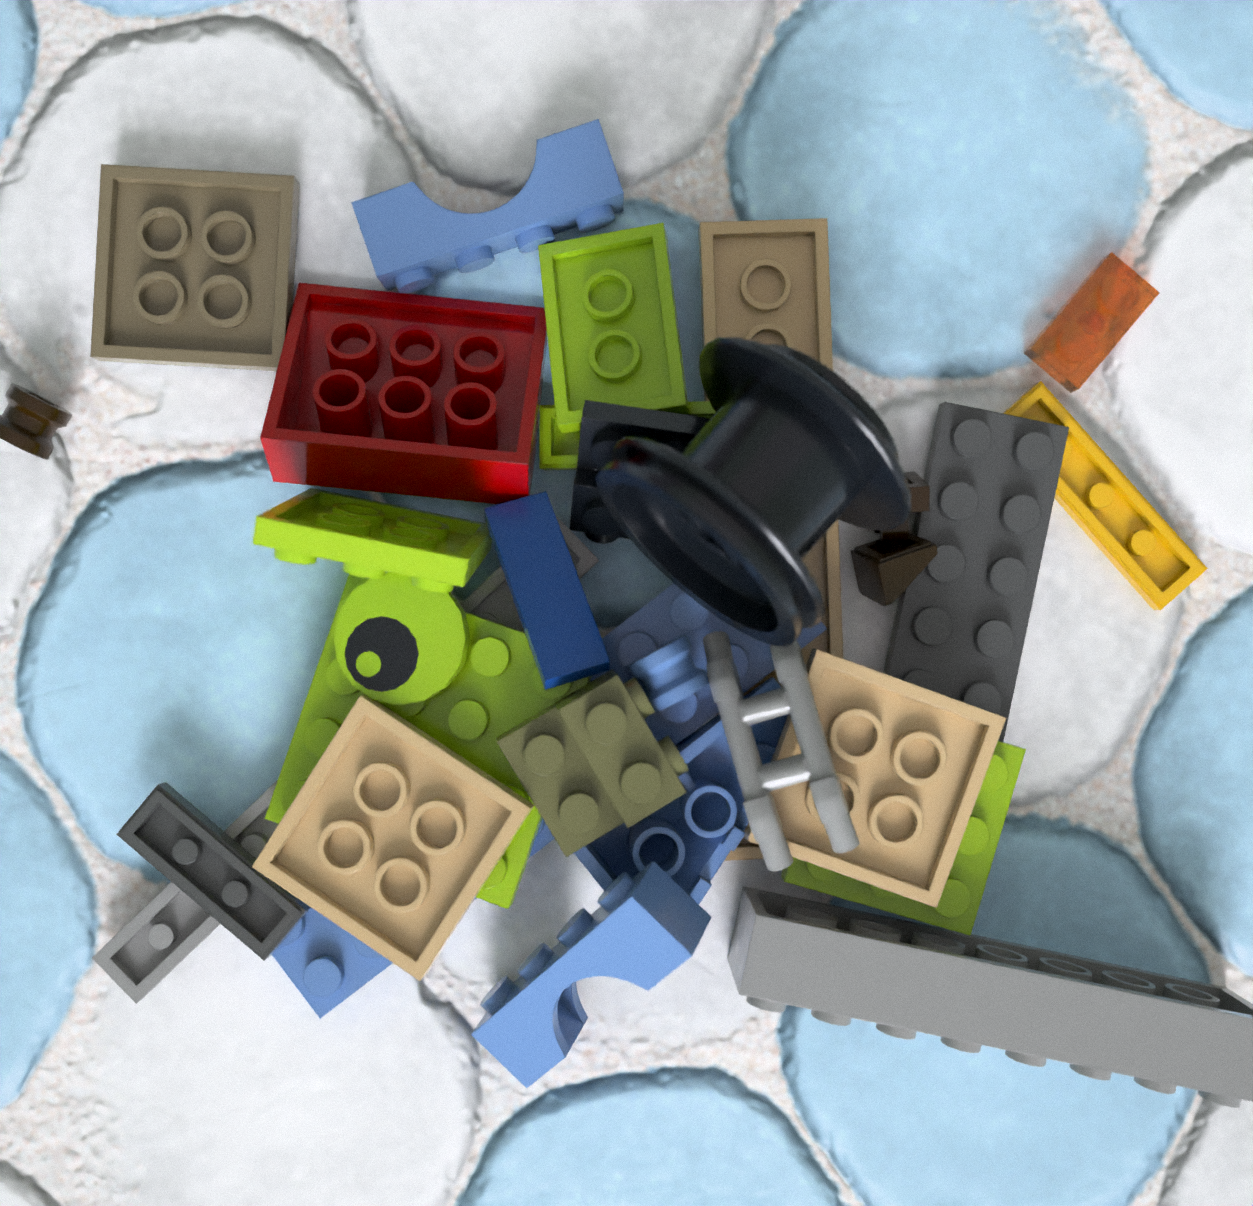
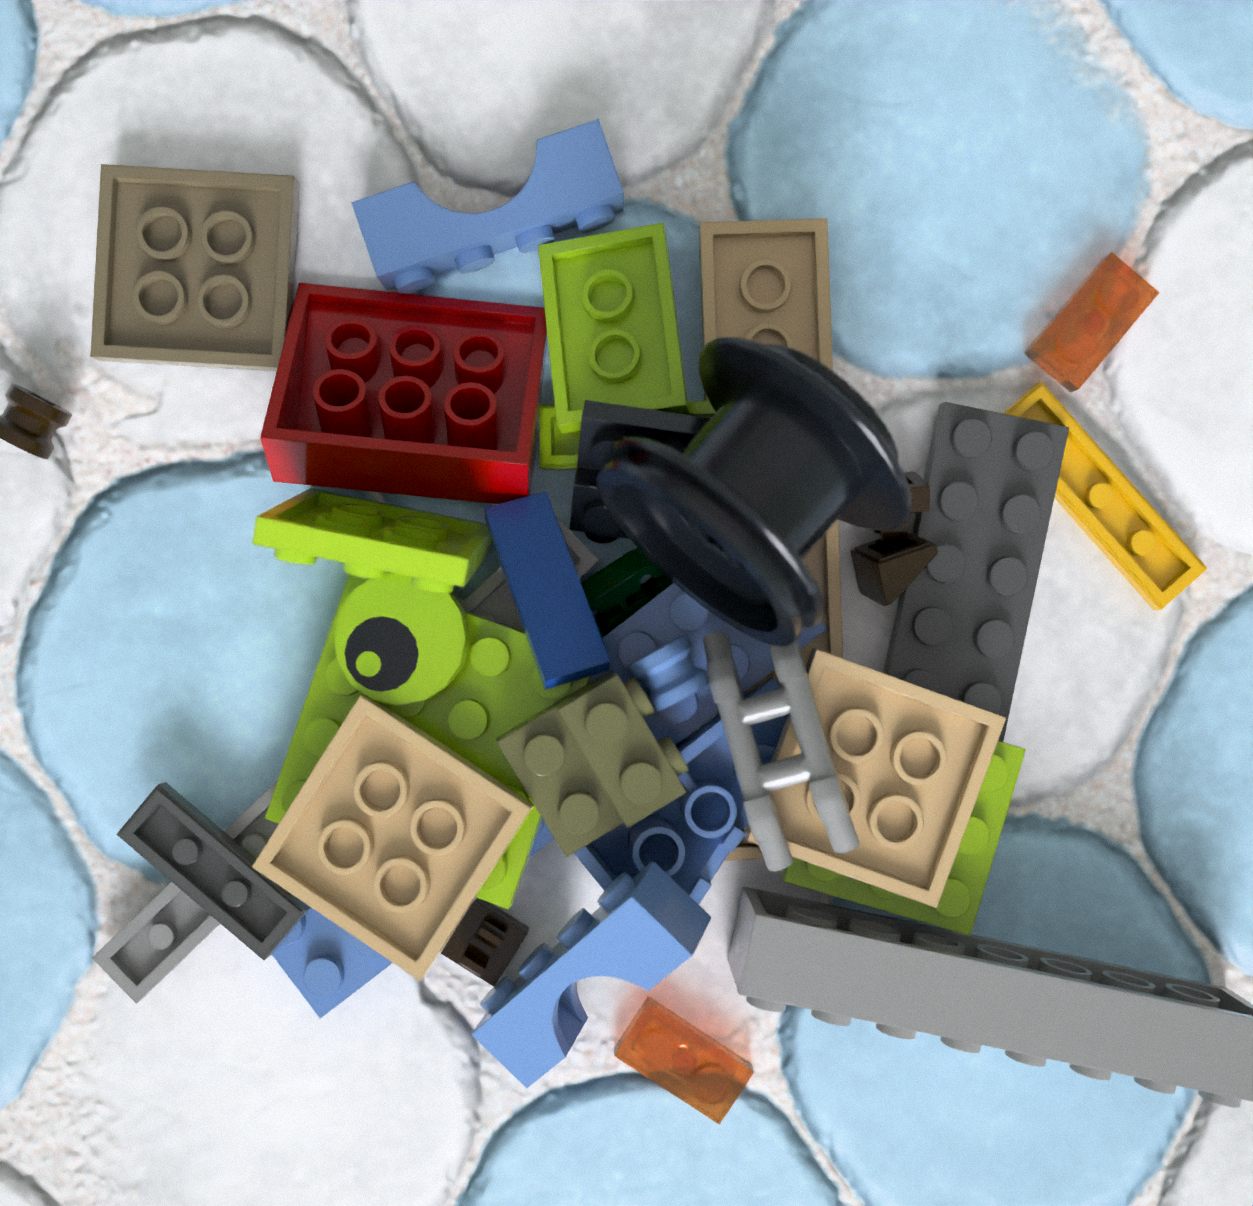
(485, 941): none -> dark brown tile
(618, 592): none -> dark green beam
(683, 1060): none -> clear orange plate

